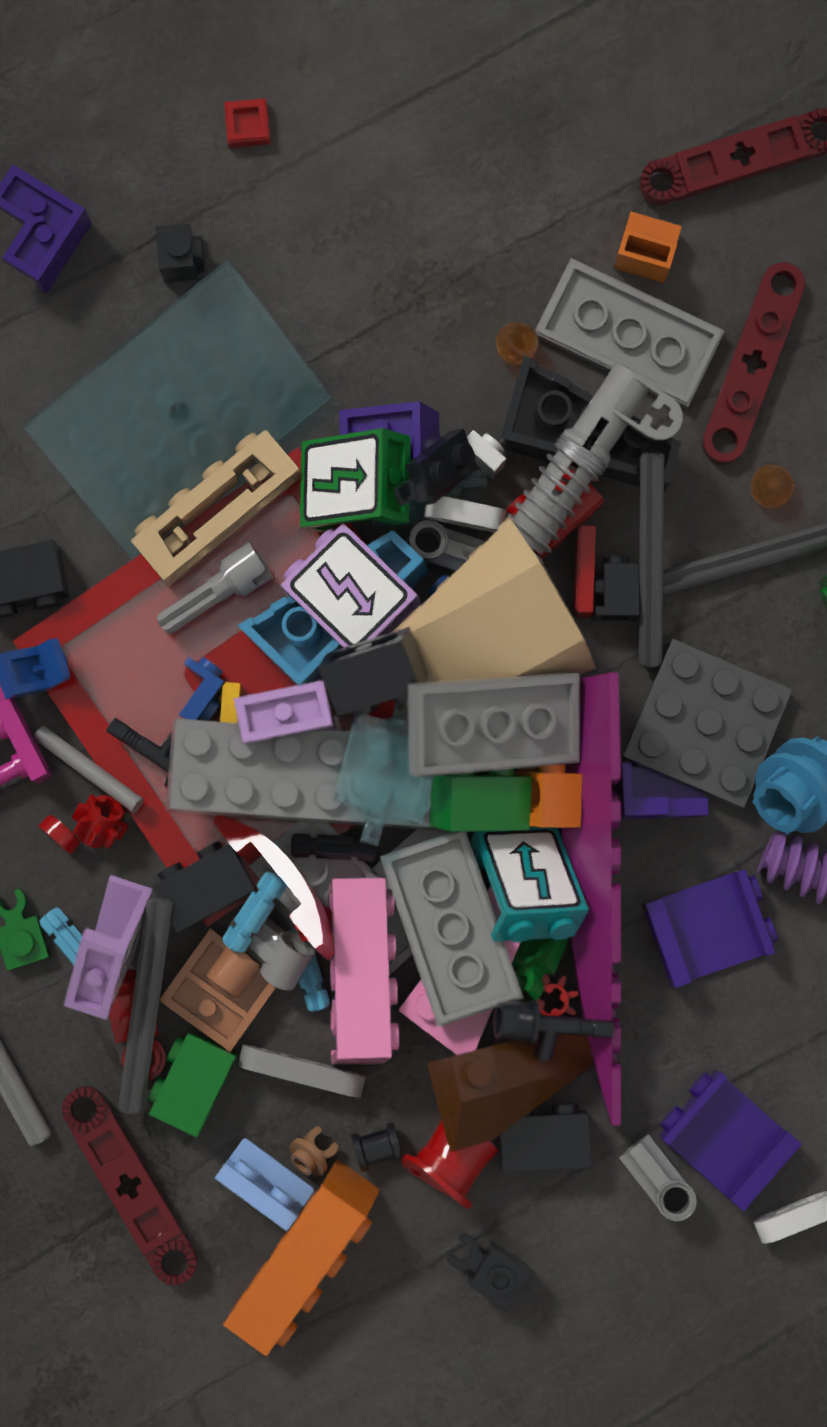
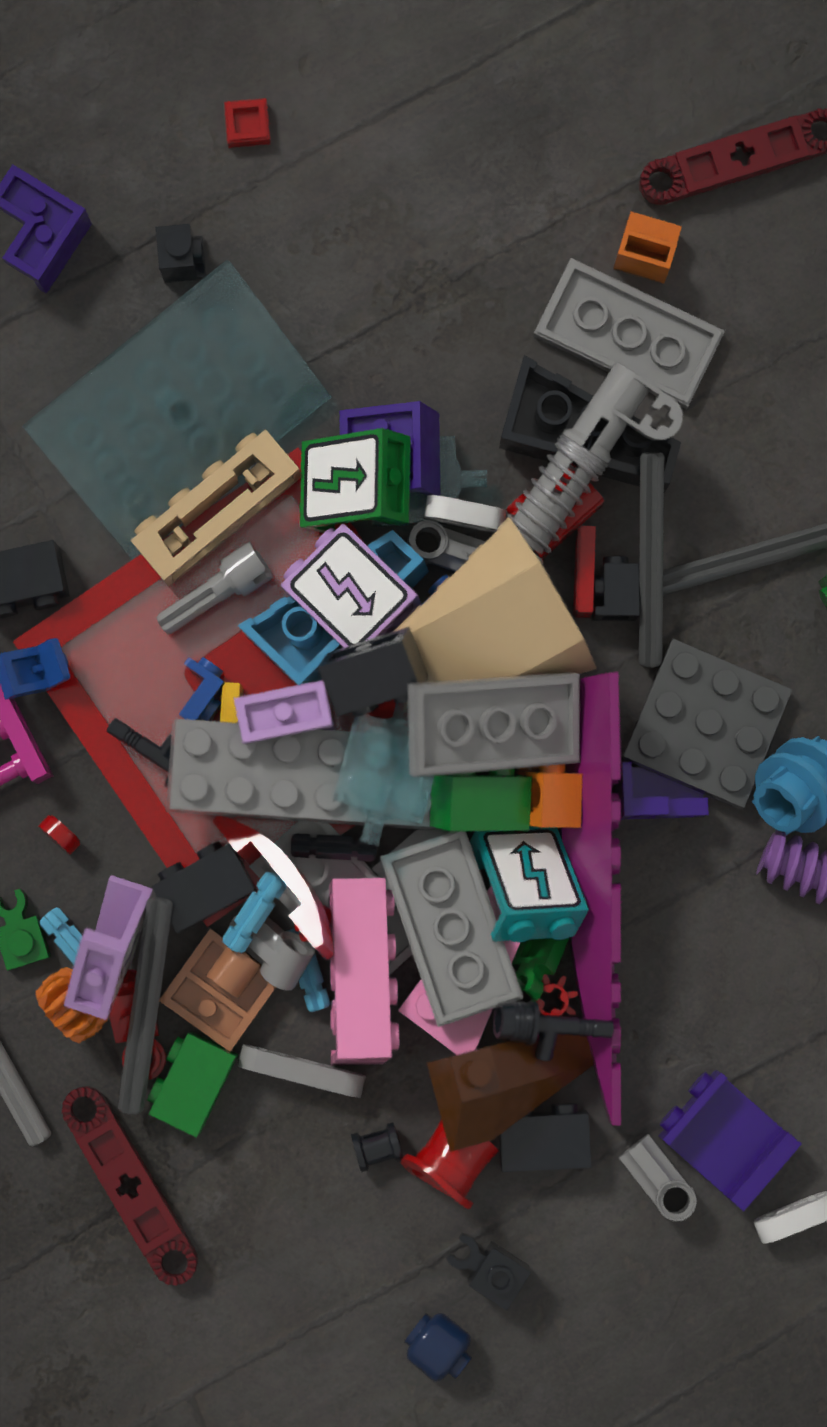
(72, 1023): none -> orange gear
(88, 769): light grey bar -> none
(100, 821): red gear -> none
(265, 1183): light blue bracket -> none
(303, 1258): orange wedge -> none
(308, 1157): medium nougat plate -> none
(438, 469): black plate -> none
(438, 1347): none -> dark blue head
(487, 453): white plate -> none
(515, 341): clear orange plate -> none
(710, 927): dark purple panel -> none
(762, 335): dark red piece -> none
(772, 486): clear orange plate -> none

